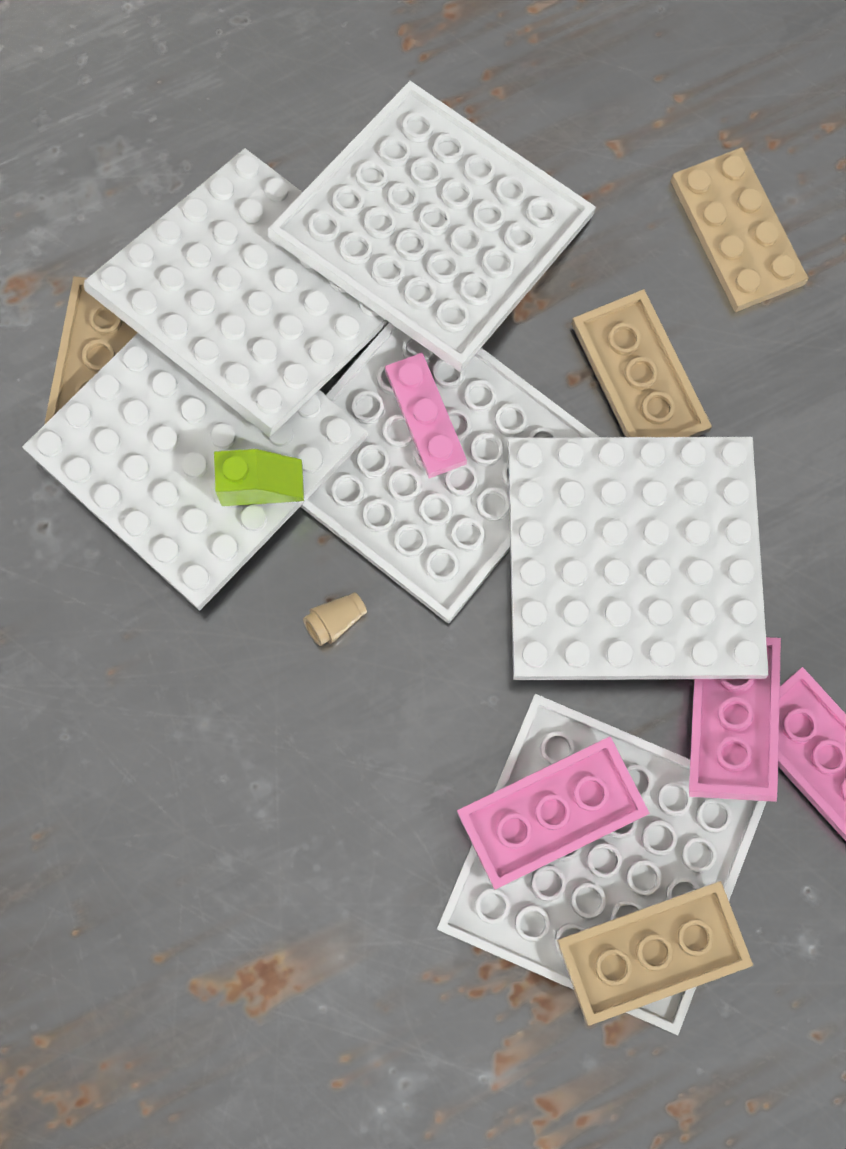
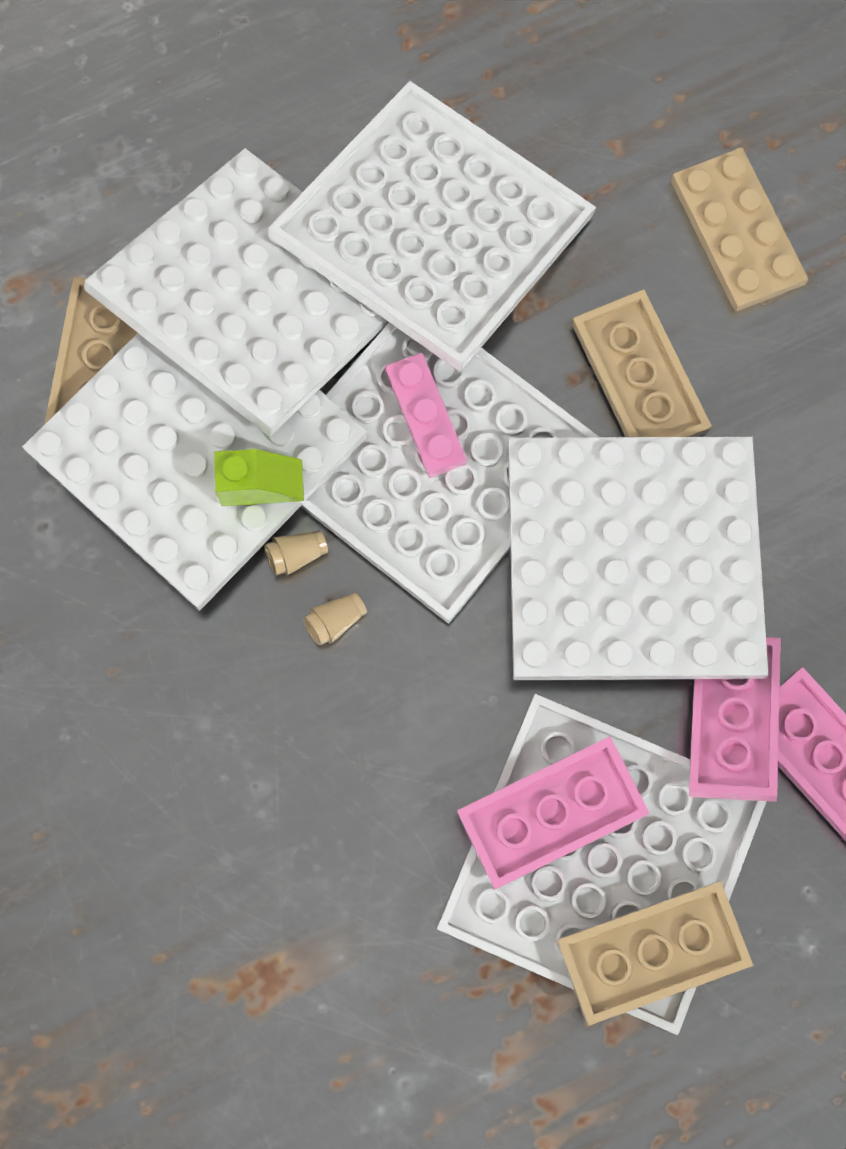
(294, 551): none -> tan cone

